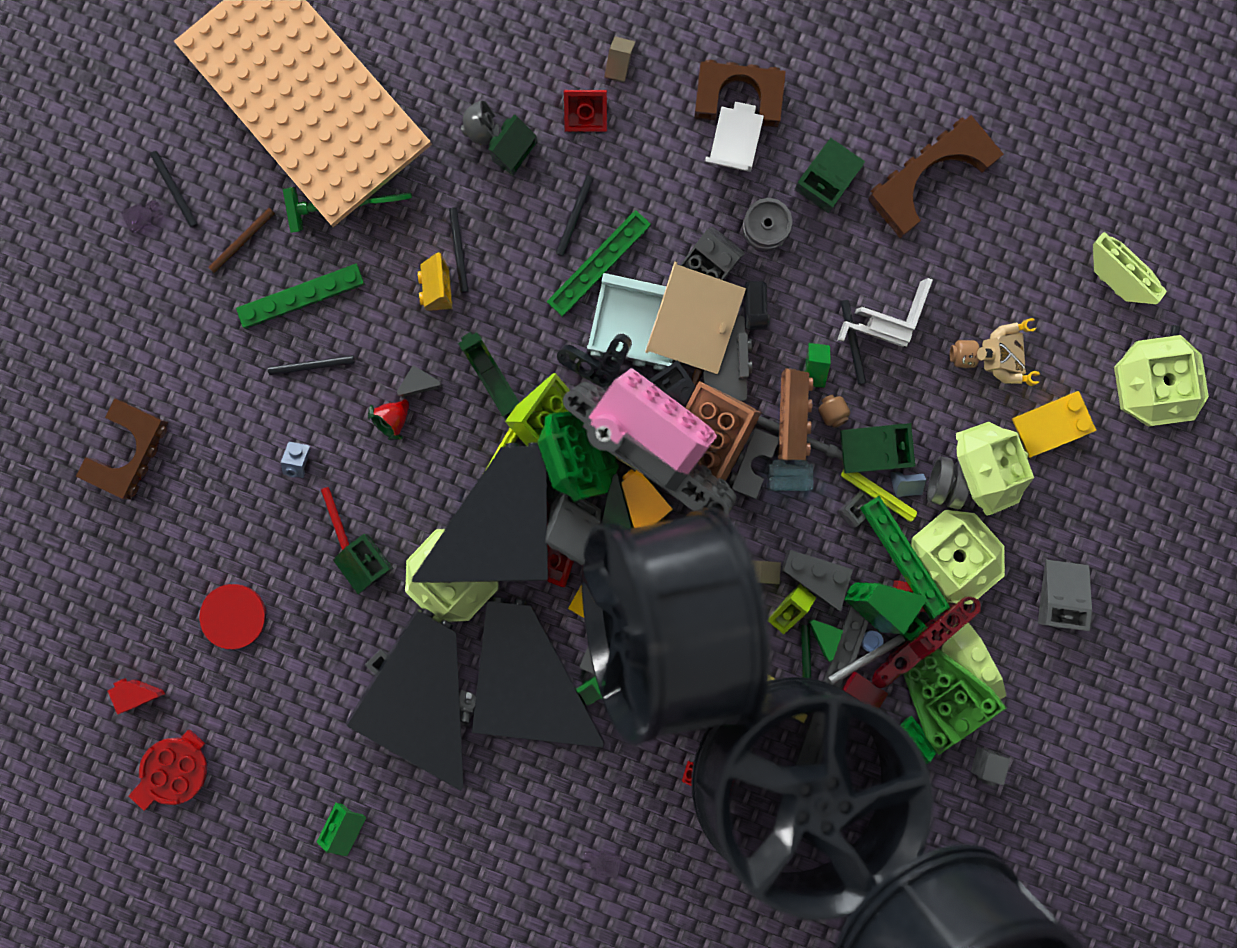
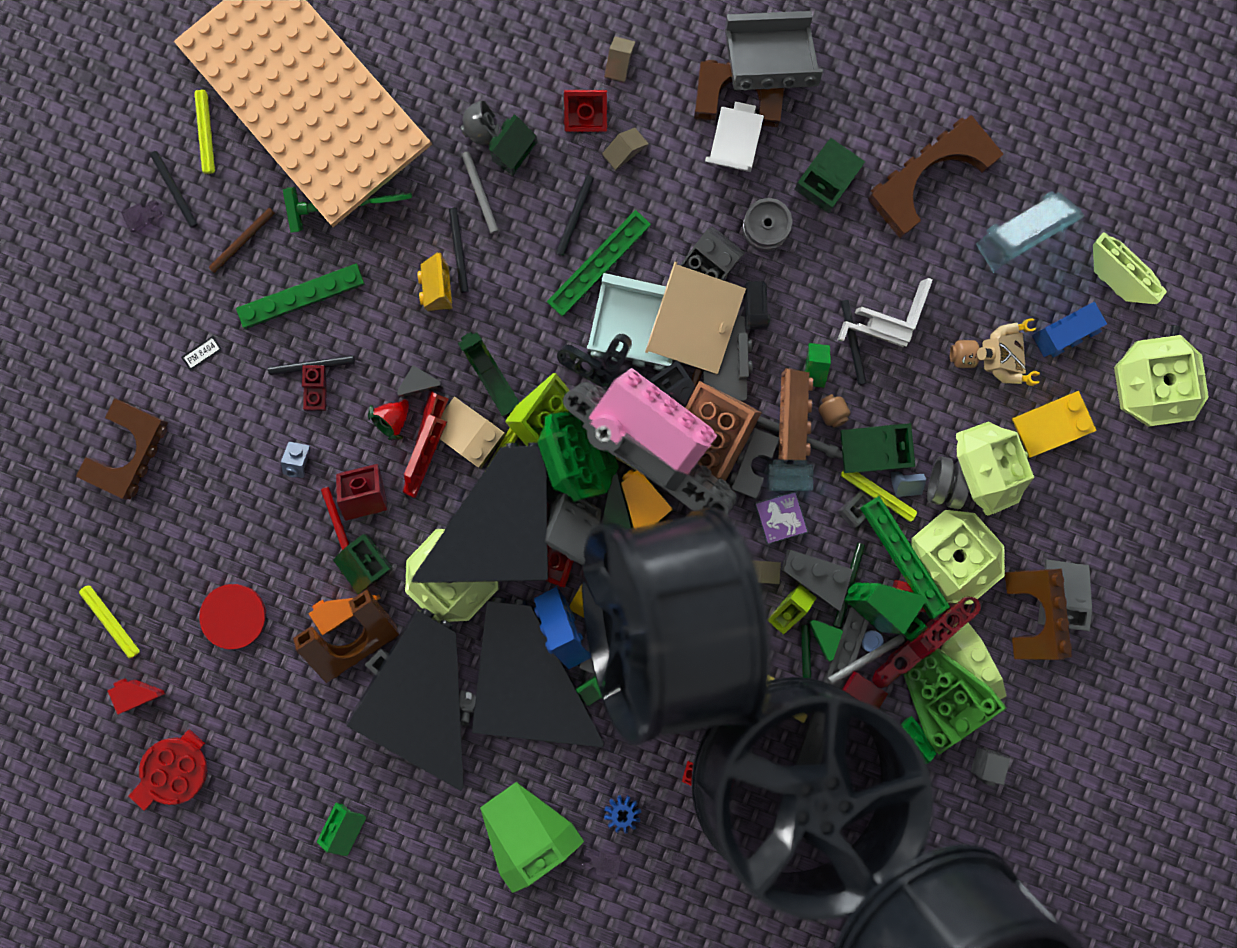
(109, 621): none -> neon yellow axle
(201, 353): none -> sticker
(204, 132): none -> neon yellow axle
(314, 387): none -> dark red slope
(332, 613): none -> orange slope
(333, 660): none -> reddish brown arch
(360, 492): none -> dark red slope
(426, 443): none -> red wedge
(470, 433): none -> tan slope
(480, 192): none -> light grey bar
(527, 836): none -> bright green wedge
(560, 628): none -> blue wedge
(613, 813): none -> blue gear
(624, 148): none -> dark tan slope
(771, 50): none -> dark grey panel
(781, 517): none -> tile
(855, 566): none -> dark green bar
(1028, 229): none -> clear light blue windscreen
(1048, 588): none -> reddish brown arch
(1069, 330): none -> blue wedge

